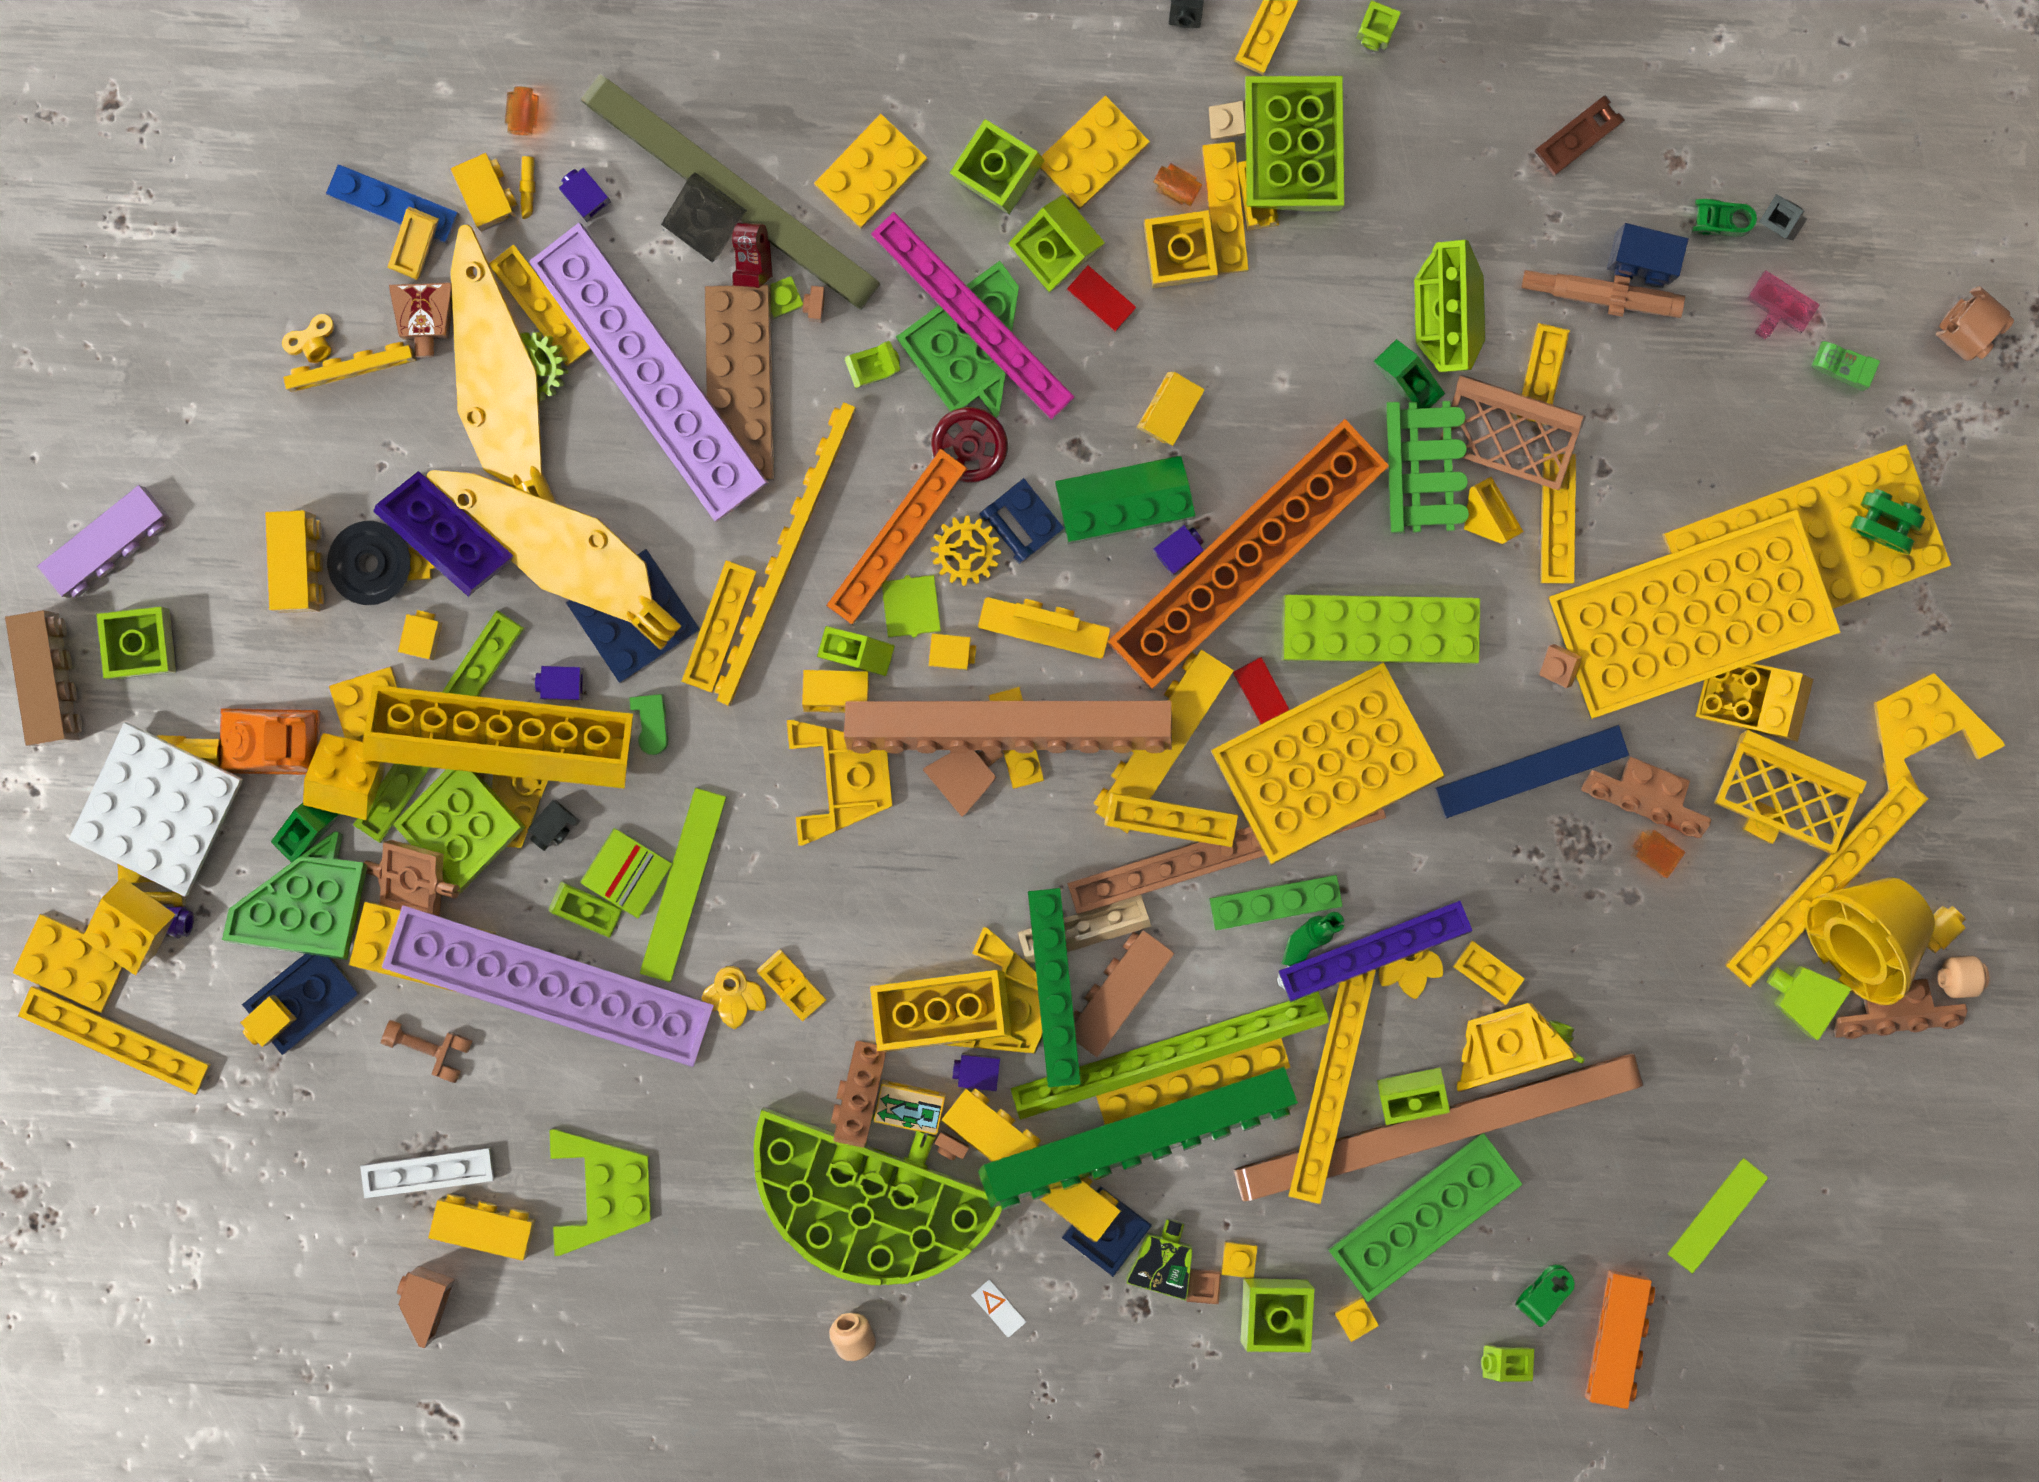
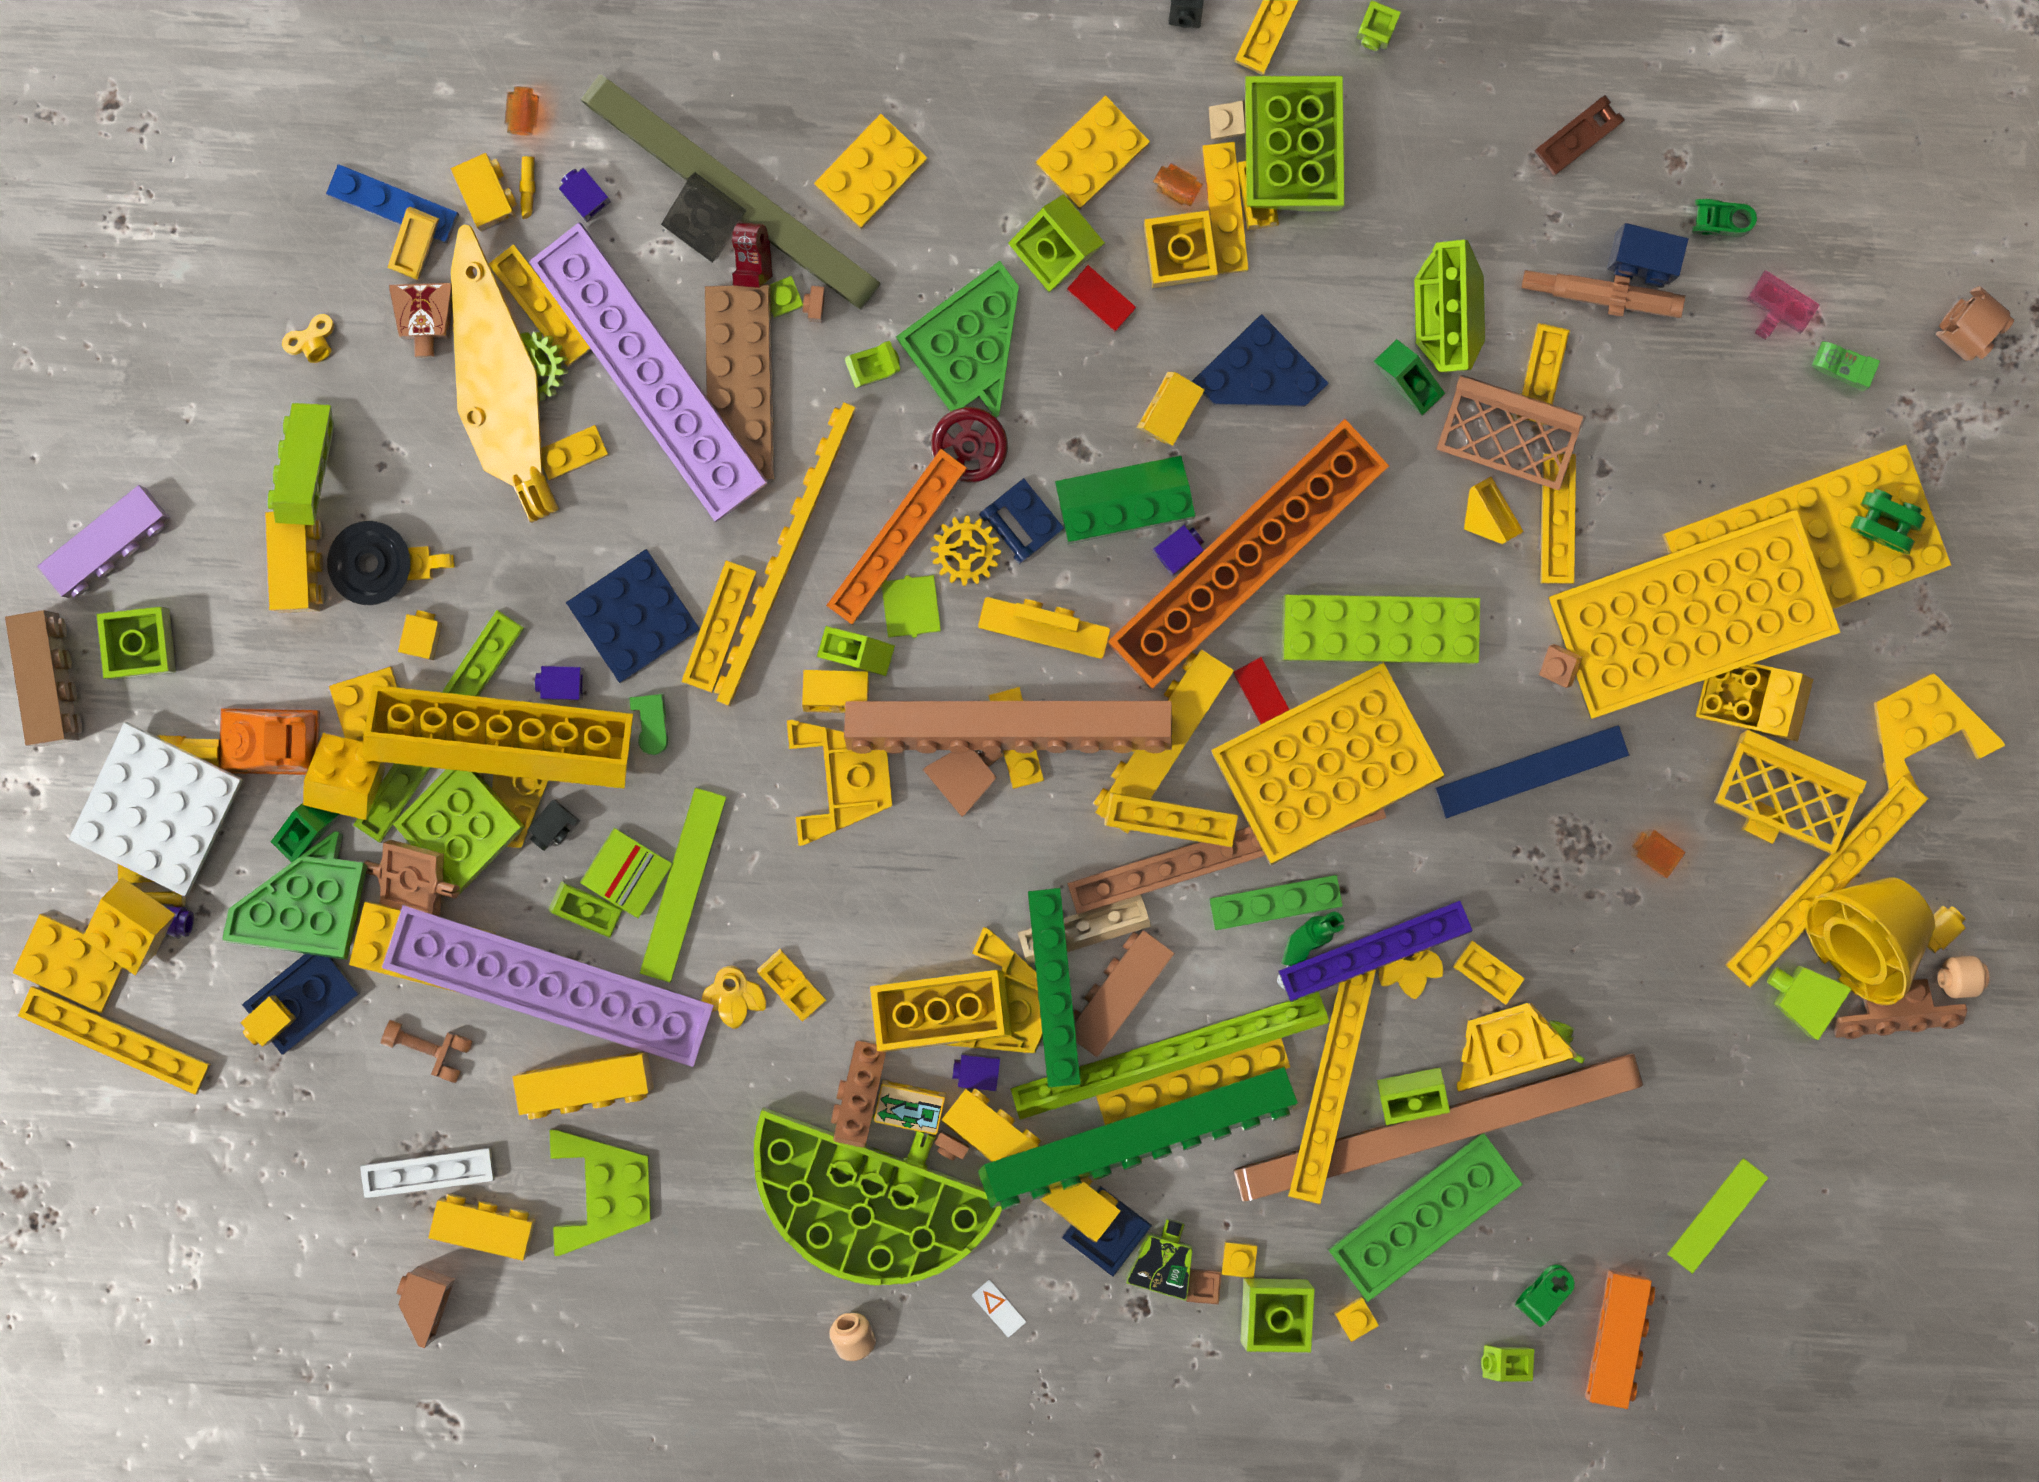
(302, 464): none -> lime brick
(336, 370): yellow plate -> none
(443, 533): dark purple plate -> none
(562, 550): yellow wing -> none
(573, 452): none -> yellow plate
(583, 1083): none -> yellow brick
(951, 652): yellow brick -> none
(972, 315): dark pink tile -> none
(997, 166): lime brick -> none
(1260, 371): none -> dark blue plate
(1416, 451): bright green fence -> none
(1651, 794): nougat bracket -> none
(1784, 217): pearl dark grey brick -> none

